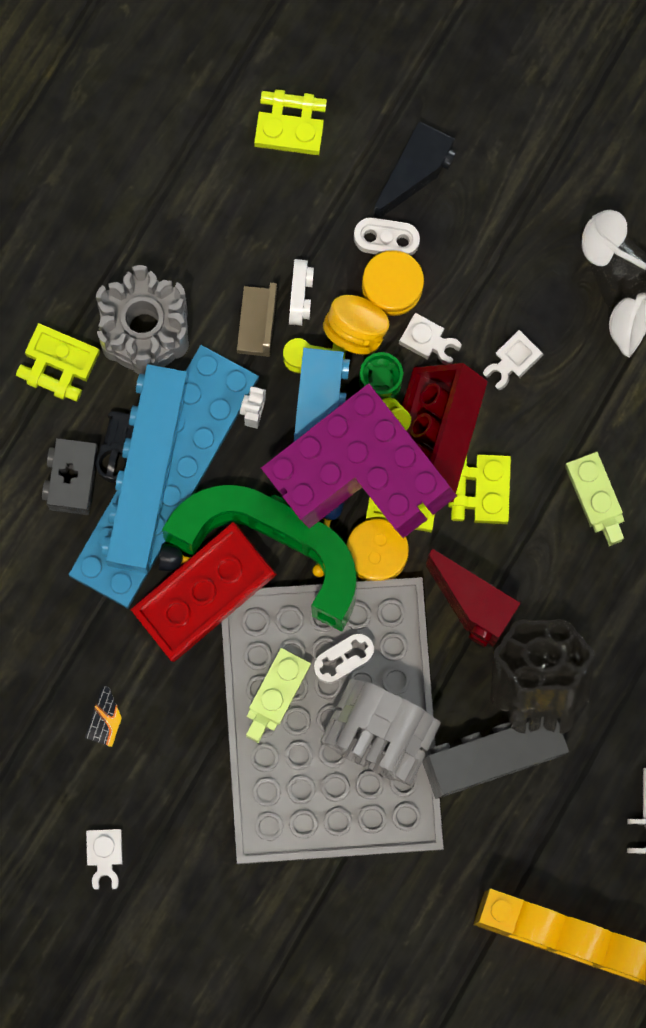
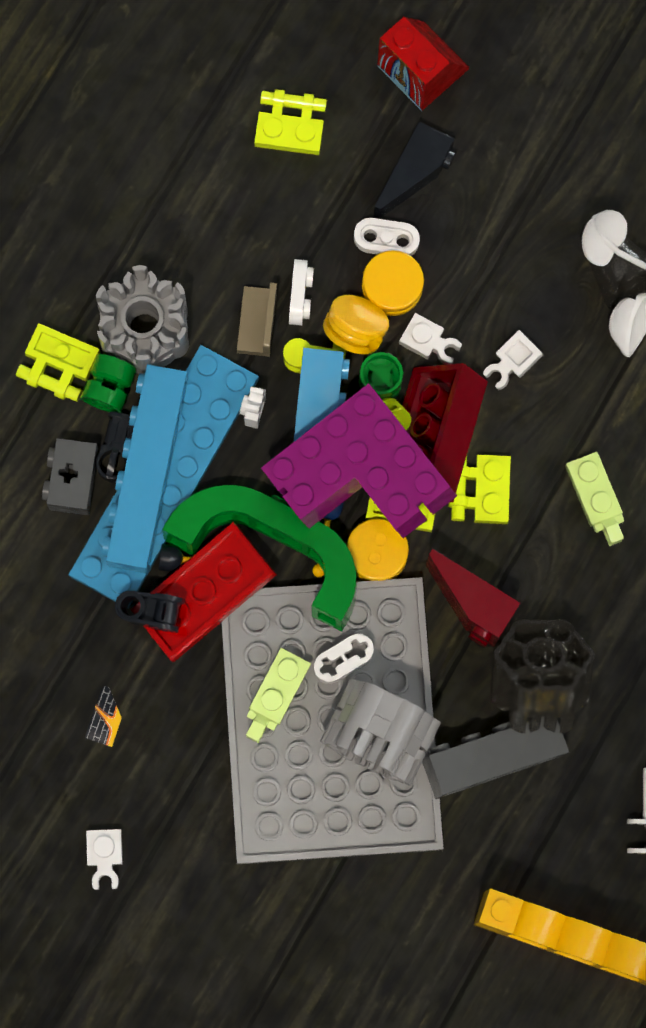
(111, 372): none -> green wheel
(156, 610): none -> black piece
(418, 61): none -> red slope

